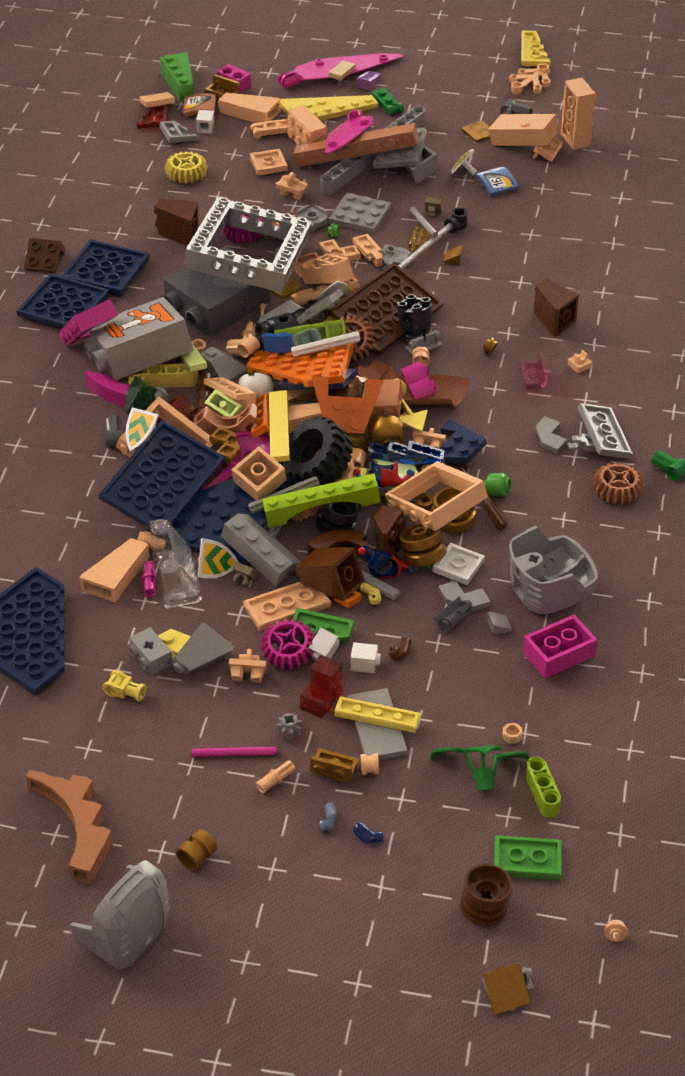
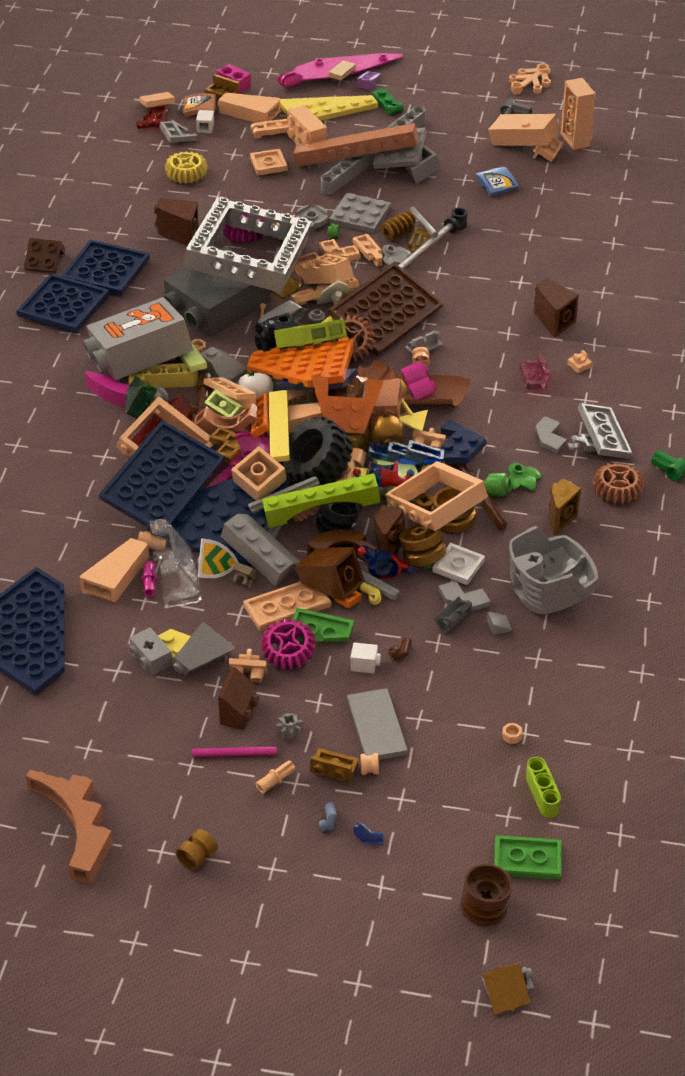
(80, 324): dark pink arch -> none
(113, 430): dark grey piece -> none
(122, 686): light yellow connector -> none
(127, 917): light grey piece -> none
(139, 427): shield -> none
(178, 74): bright green wedge -> none
(237, 700): none -> reddish brown slope
(243, 347): light nougat piece -> none
(249, 331): light nougat axle -> none
(277, 343): blue slope -> none
(291, 184): light nougat hips -> none
(306, 336): sand green bracket -> none
(322, 304): light grey wing -> none
(323, 688): clear red brick -> none
(324, 644): white brick -> none
(325, 344): white axle -> none
(346, 132): dark pink wing -> none
(377, 714): light yellow tile -> none
(398, 225): none -> pearl gold piece
(415, 316): black piece -> none
(433, 206): dark tan tile -> none
(453, 255): pearl gold slope -> none
(463, 161): white shield -> none
(477, 131): pearl gold piece -> none
(484, 777): green plant -> none
(490, 345): pearl gold plate -> none
(523, 476): none -> bright green plate
(532, 51): light yellow wing -> none
(559, 646): dark pink brick -> none
(563, 505): none -> pearl gold slope
(616, 931): light nougat plate -> none

